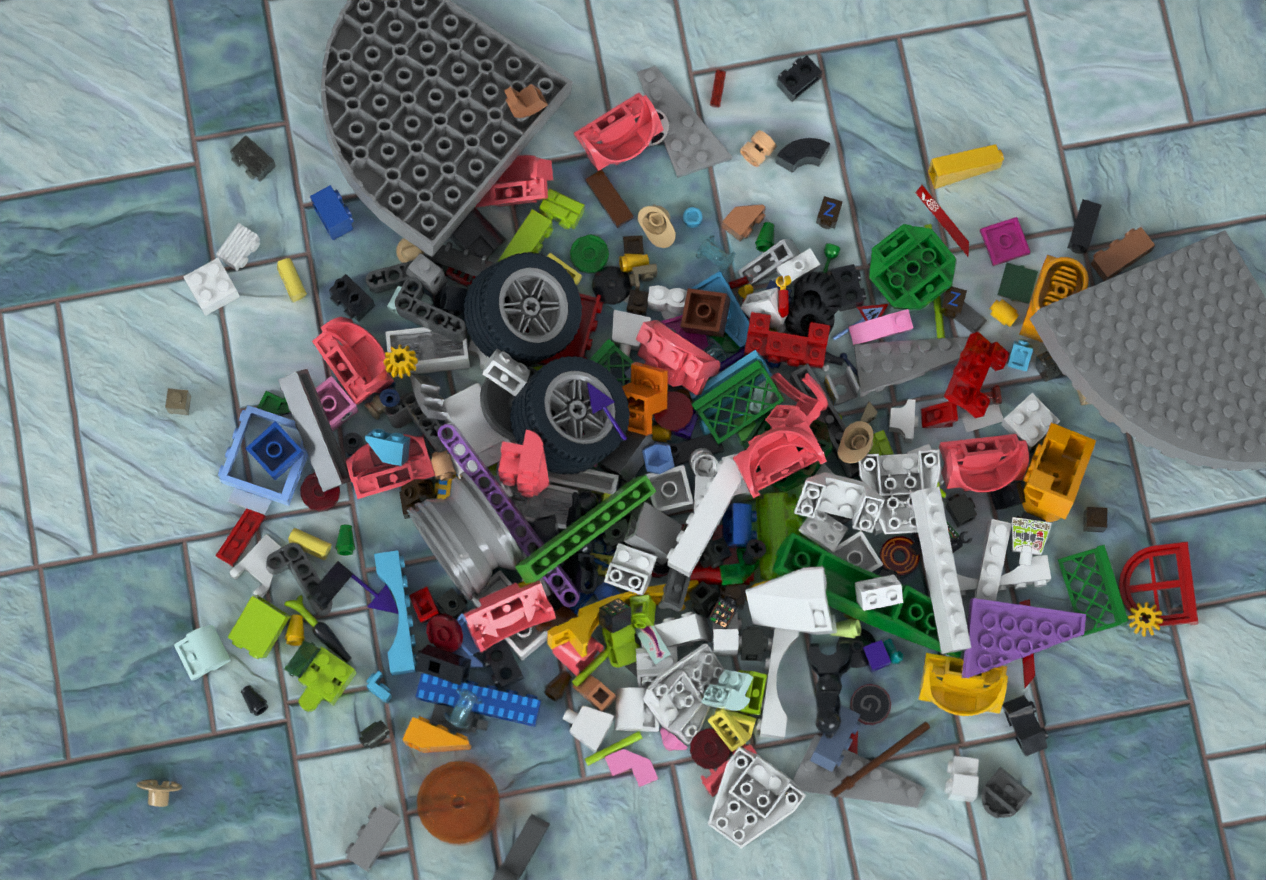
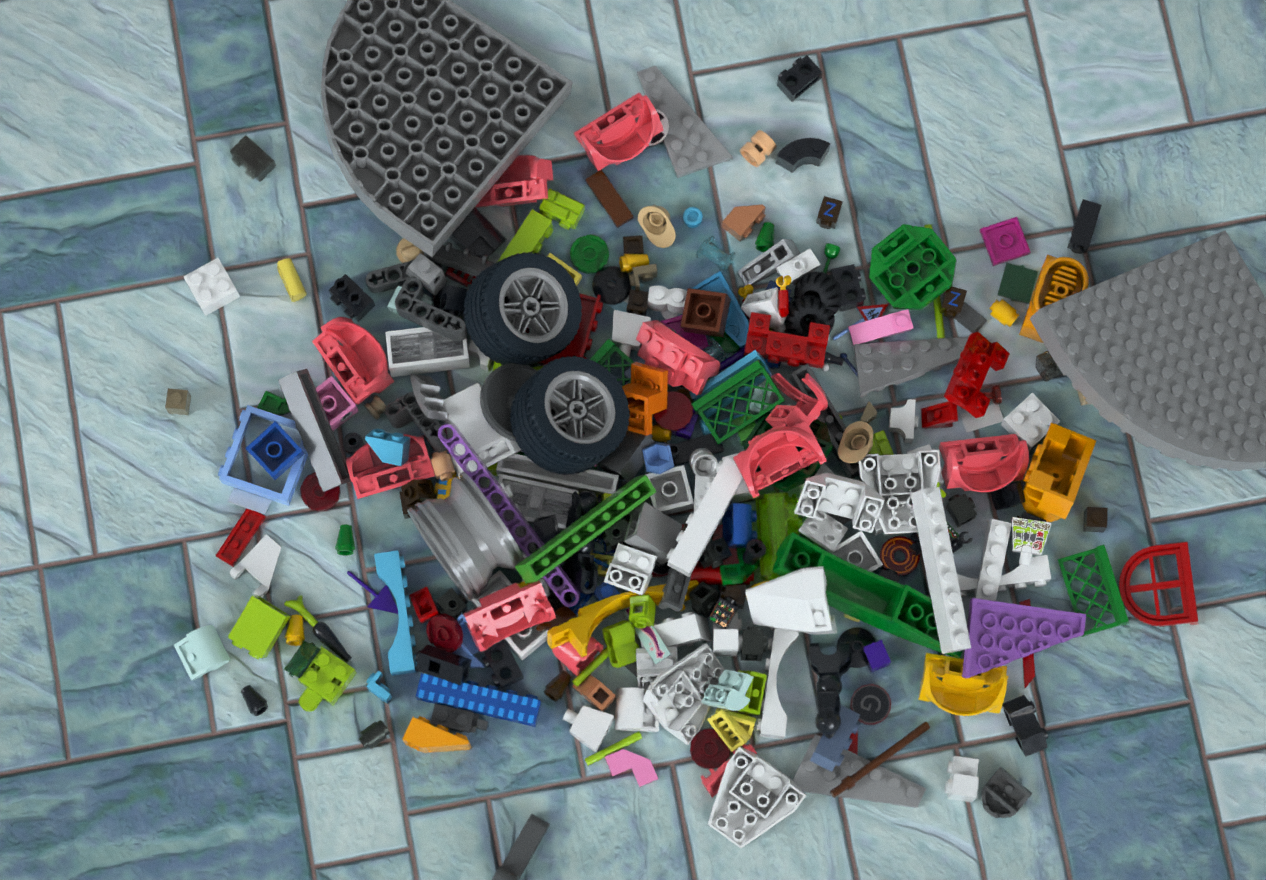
(158, 794): tan wheel -> none
(238, 247): white brick -> none
(294, 564): dark grey beam -> none
(310, 543): light yellow brick -> none
(330, 585): black hinge -> none
(331, 212): blue brick -> none
(373, 837): light grey brick -> none
(390, 396): dark blue cone -> none
(398, 355): yellow gear -> none
(461, 709): clear light blue hose -> none
(467, 823): clear orange brick -> none
(506, 372): white brick -> none
(524, 465): coral piece -> none
(526, 101): nougat brick -> none
(601, 401): dark purple piece -> none
(615, 615): black brick -> none
(671, 742): bright pink piece -> none
(718, 88): clear red axle -> none
(739, 282): red piece -> none
(848, 381): light grey piece -> none
(848, 628): yellowish green cone -> none
(878, 592): white brick -> none
(894, 655): teal arm -> none
(943, 219): red sticker -> none
(964, 165): yellow slope -> none
(1020, 355): medium azure bracket -> none
(1122, 253): nougat brick -> none
(1148, 613): yellow gear -> none

